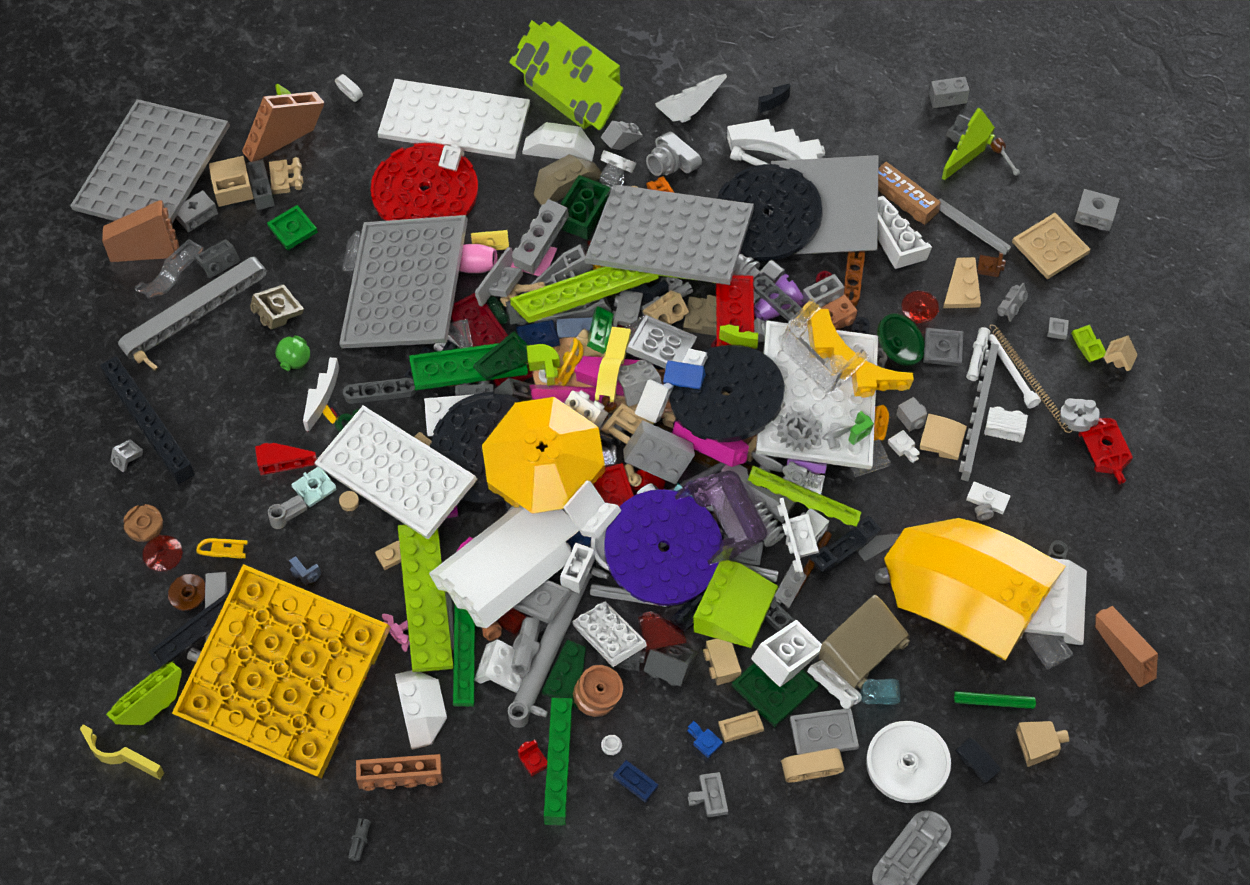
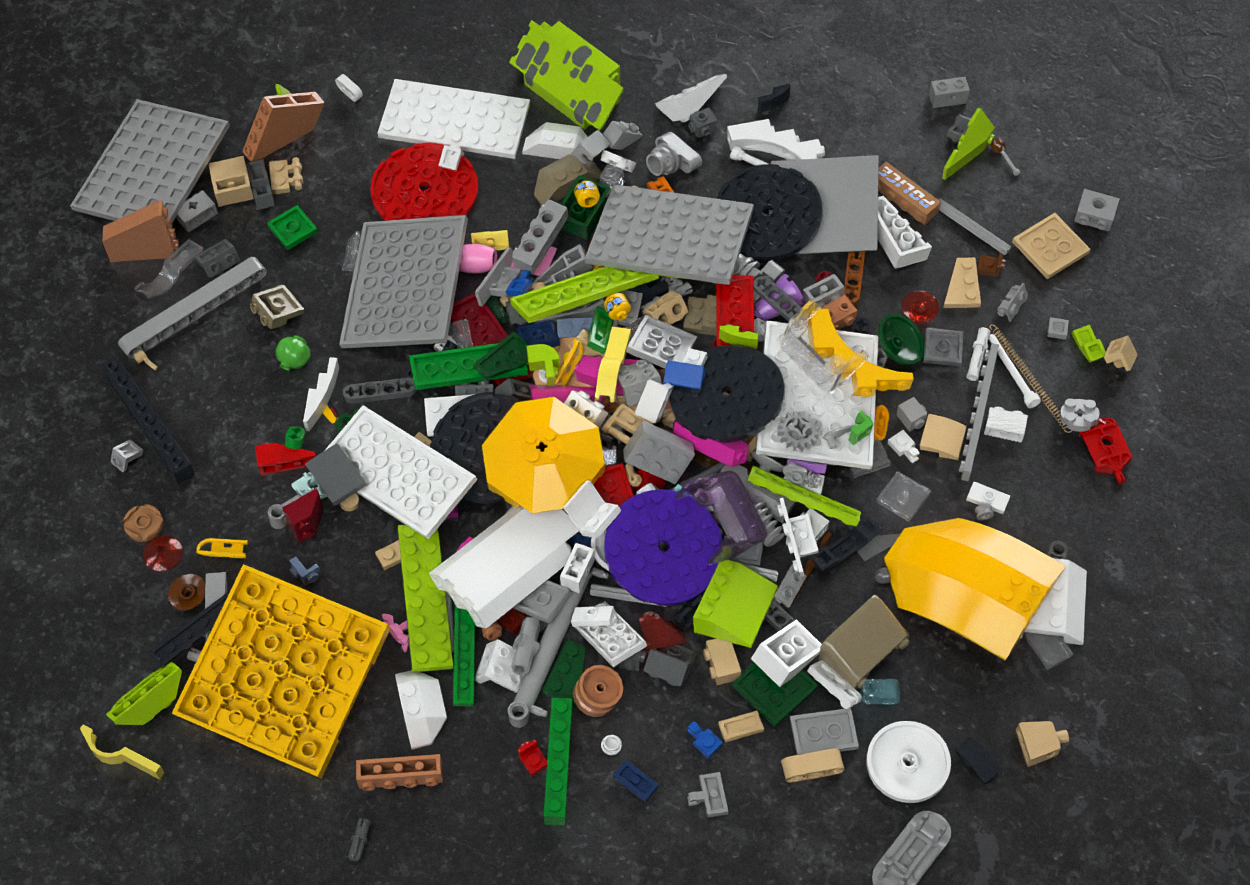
(295, 437): none -> green beam
(304, 515): none -> dark red slope
(335, 474): none -> dark grey tile
(520, 285): none -> blue plate
(586, 194): none -> yellow head
(591, 146): none -> light grey hinge
(592, 616): none -> white plate
(617, 306): none -> yellow head
(702, 123): none -> dark grey brick
(903, 496): none -> clear plate
(994, 699): green axle -> none
(1128, 646): nougat slope -> none

